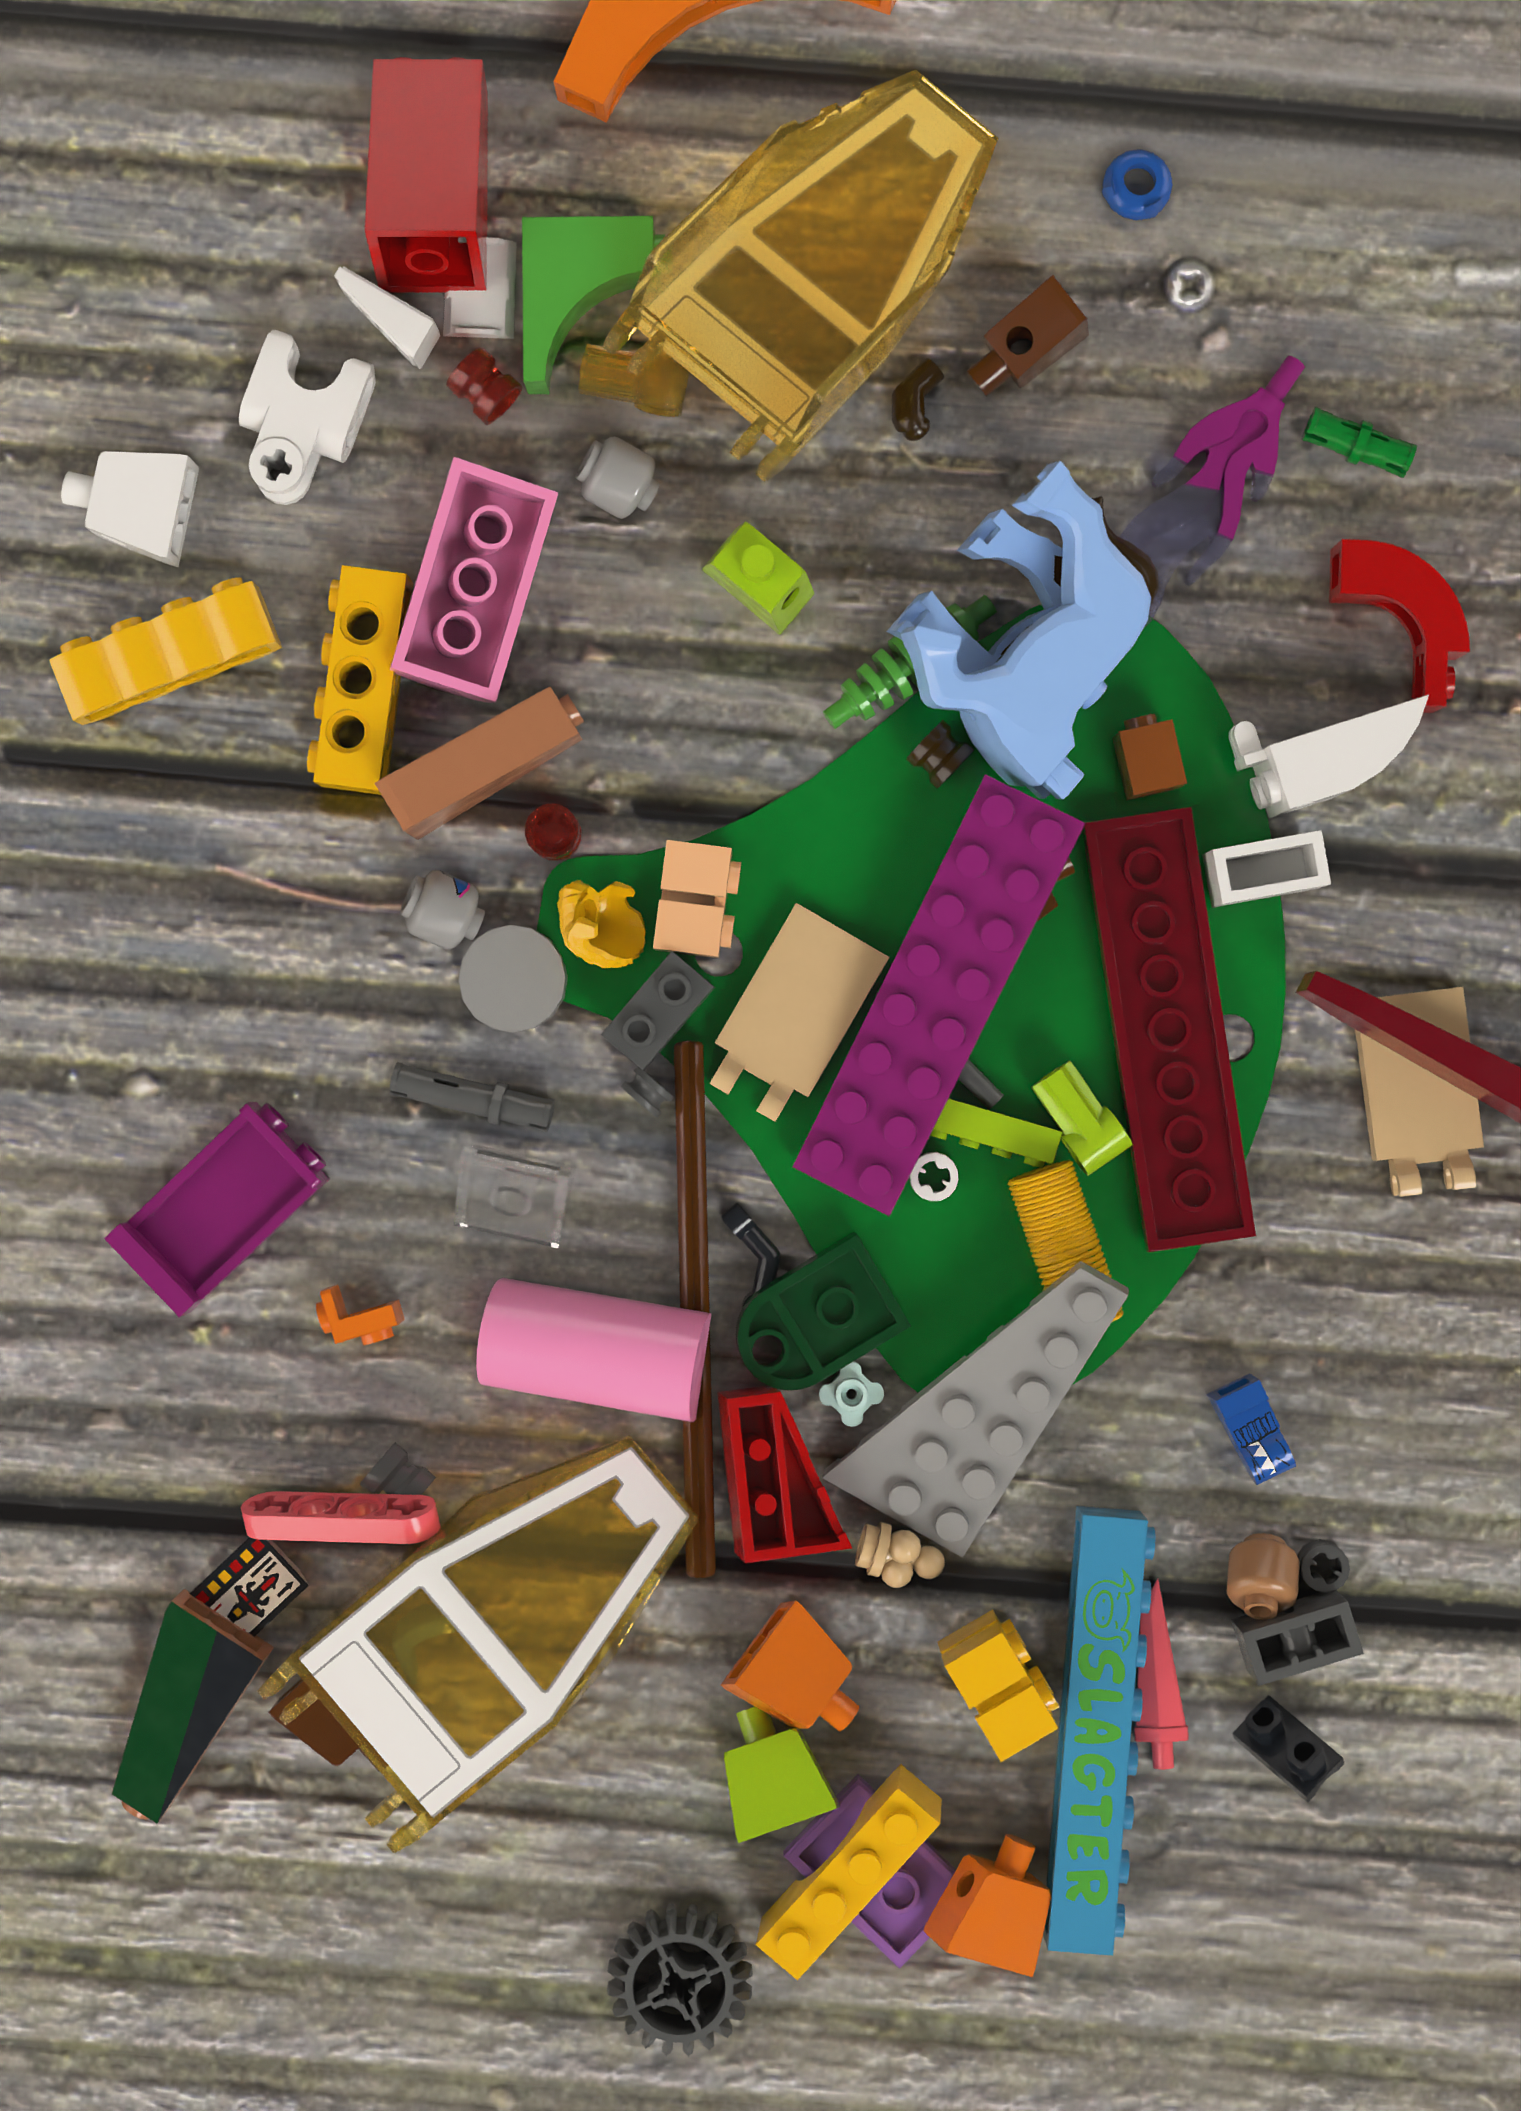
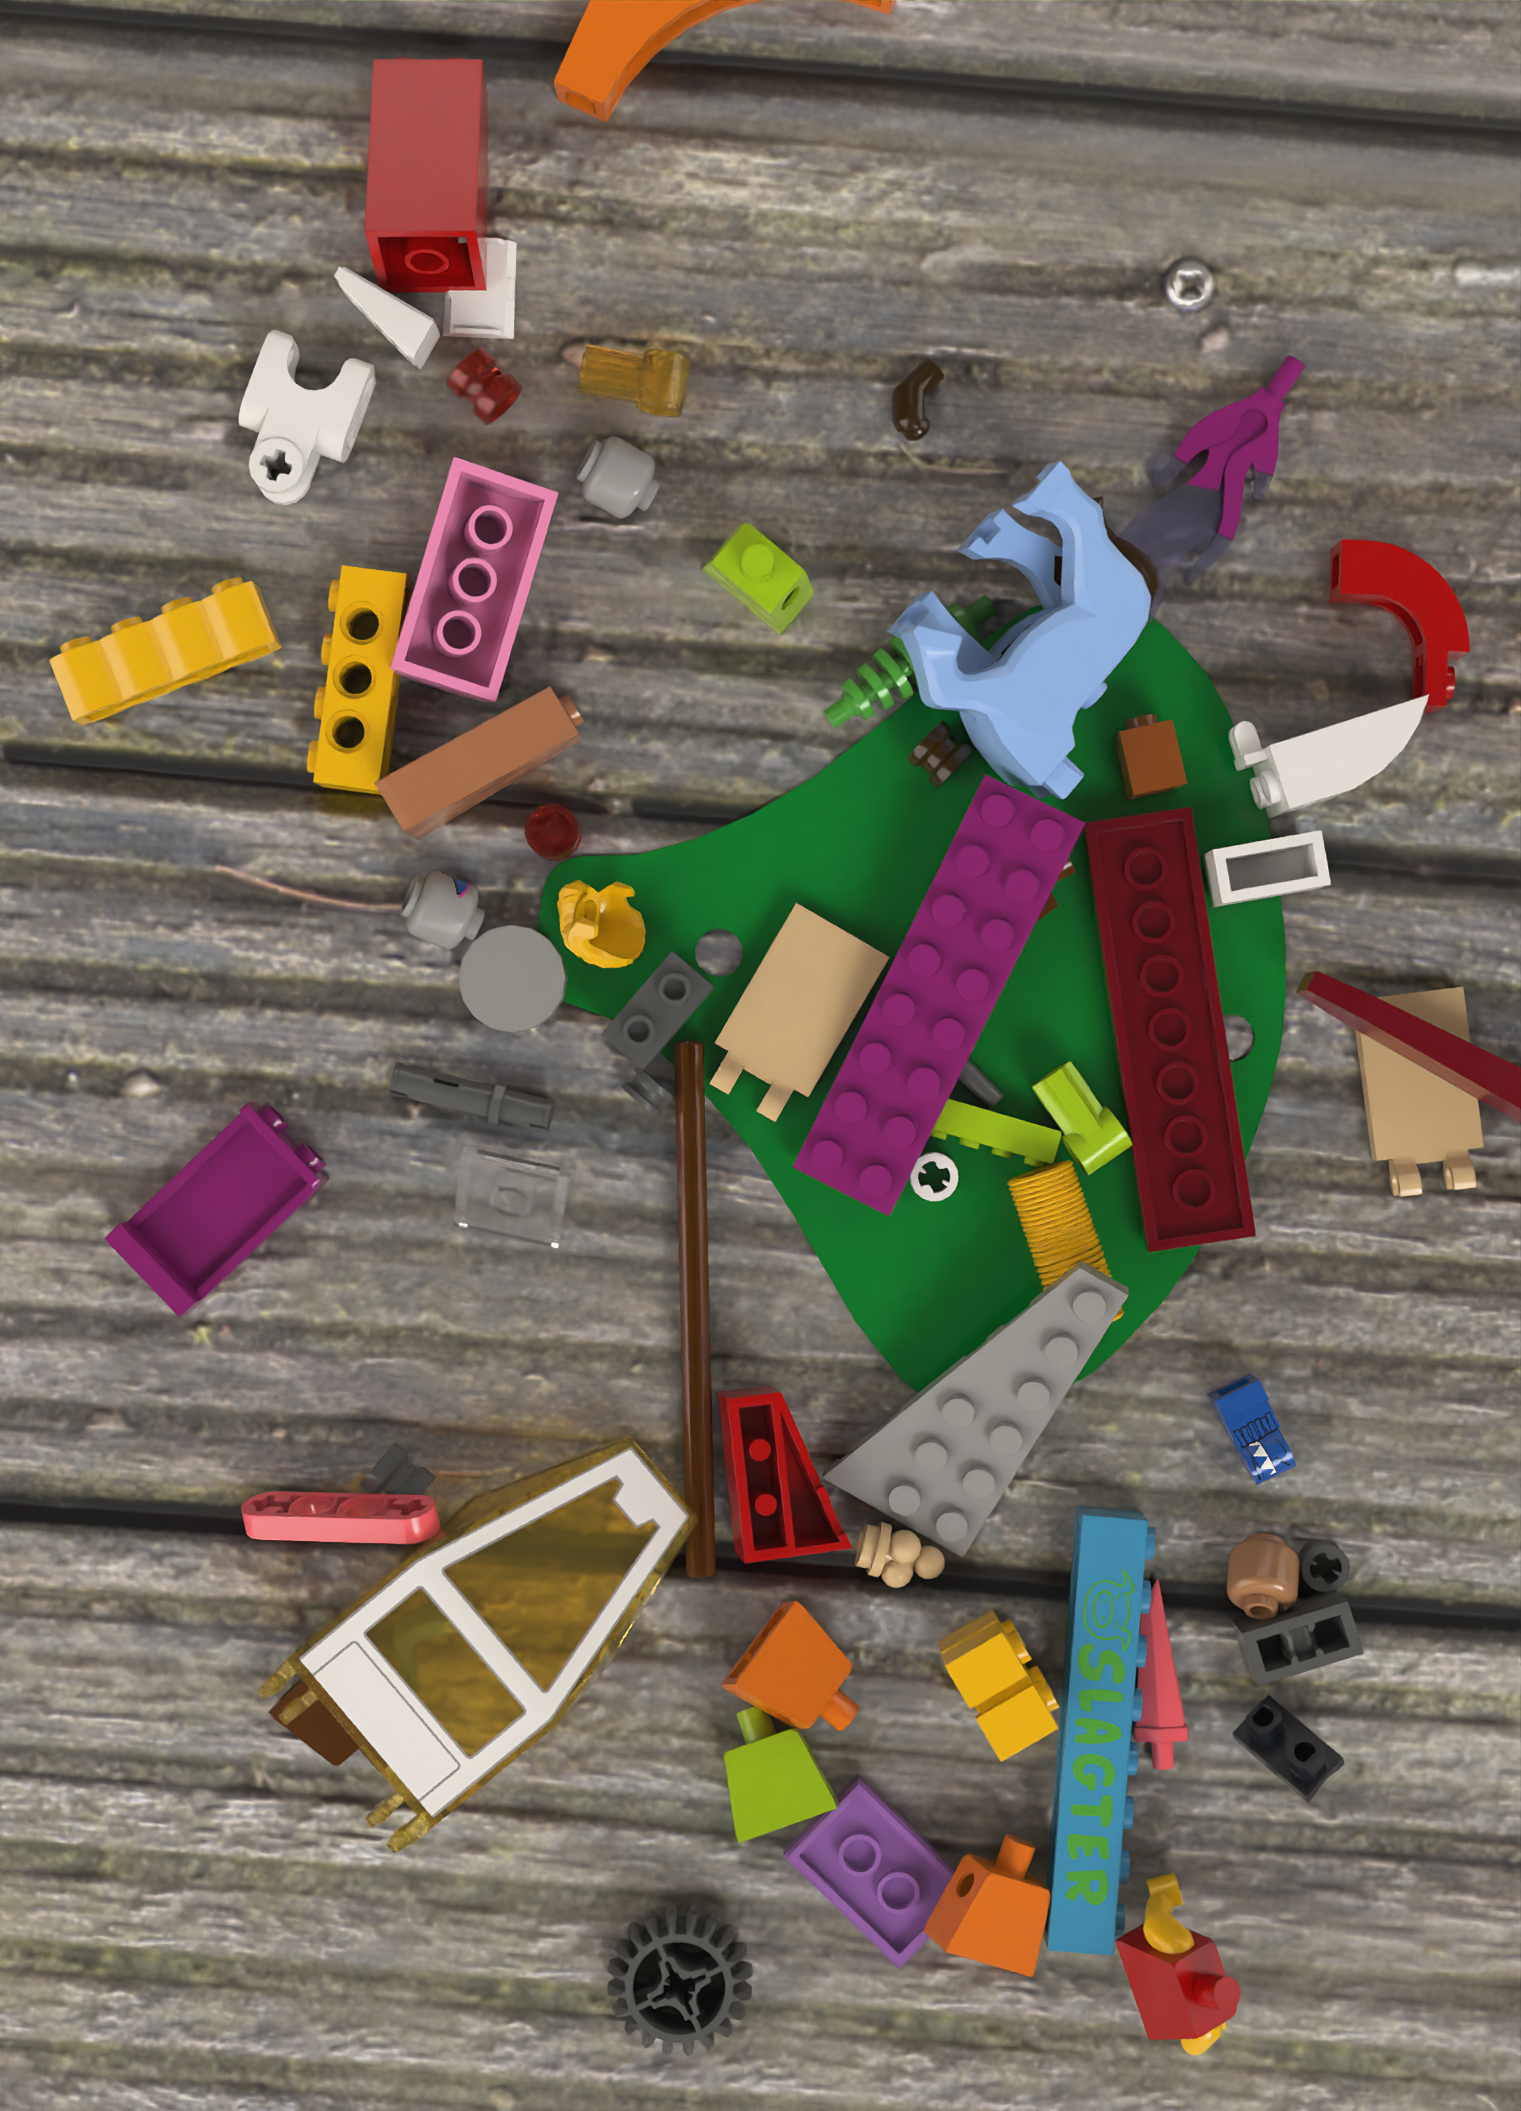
(137, 501): white torso -> none
(186, 1698): slope -> none
(252, 1585): piece -> none
(369, 1324): orange bracket -> none
(568, 271): bright green arch -> none
(593, 1349): bright pink brick -> none
(694, 899): light nougat piece -> none
(761, 1246): black arm -> none
(812, 259): clear yellow windscreen -> none
(823, 1315): dark green tile -> none
(851, 1409): light aqua plate -> none
(878, 1844): yellow arch -> none
(1047, 321): reddish brown torso -> none
(1129, 204): blue piece -> none
(1176, 1974): none -> red torso
(1359, 442): green pin -> none

